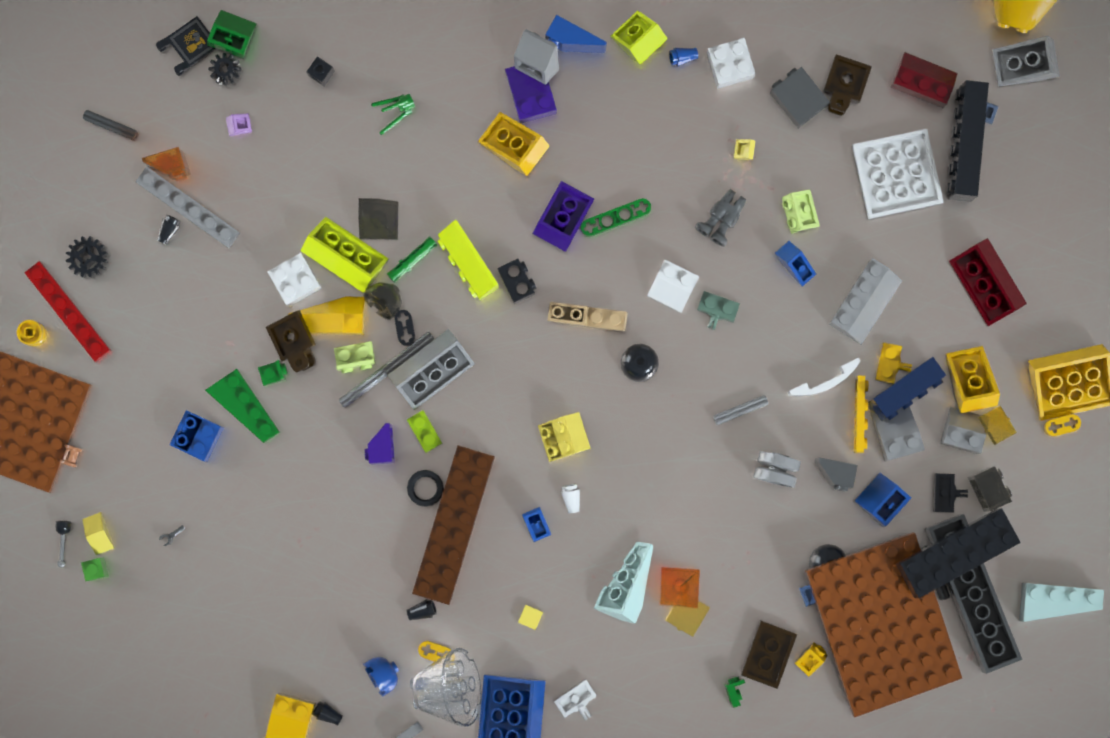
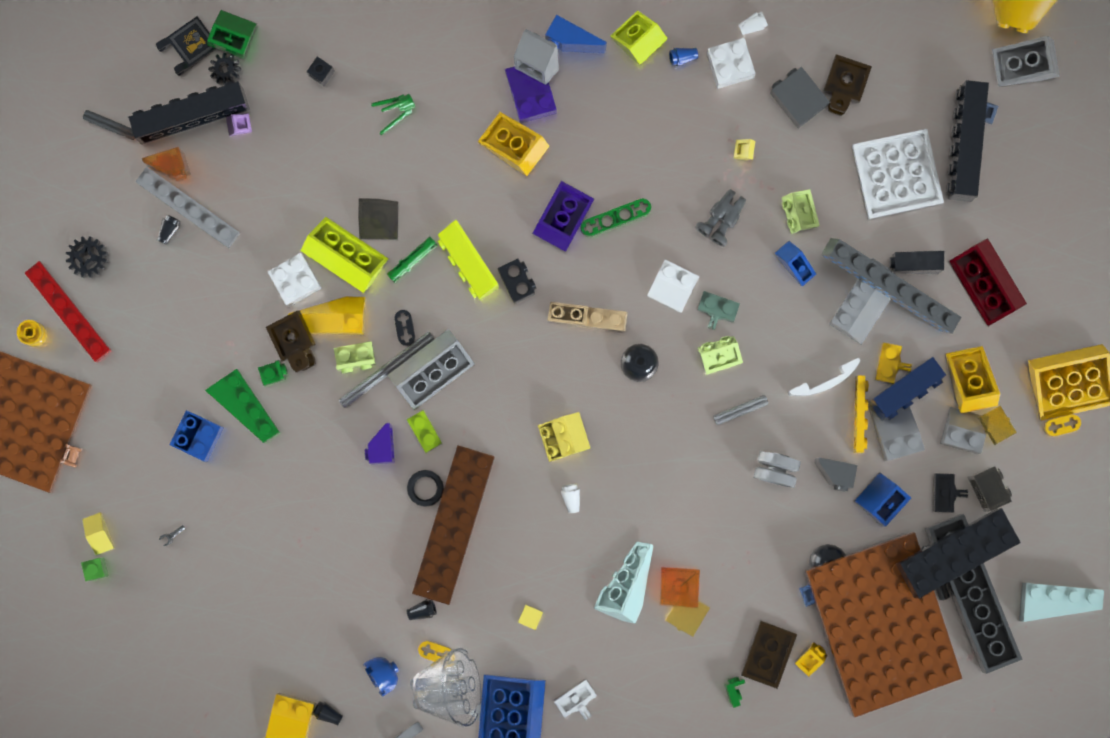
(62, 528): hinge -> none
(188, 112): none -> black brick
(384, 298): clear smoke cylinder -> none
(536, 524): blue slope -> none
(720, 354): none -> yellowish green bracket
(753, 23): none -> white cone
(891, 285): none -> dark grey brick
(917, 262): none -> black slope
(924, 80): dark red slope -> none

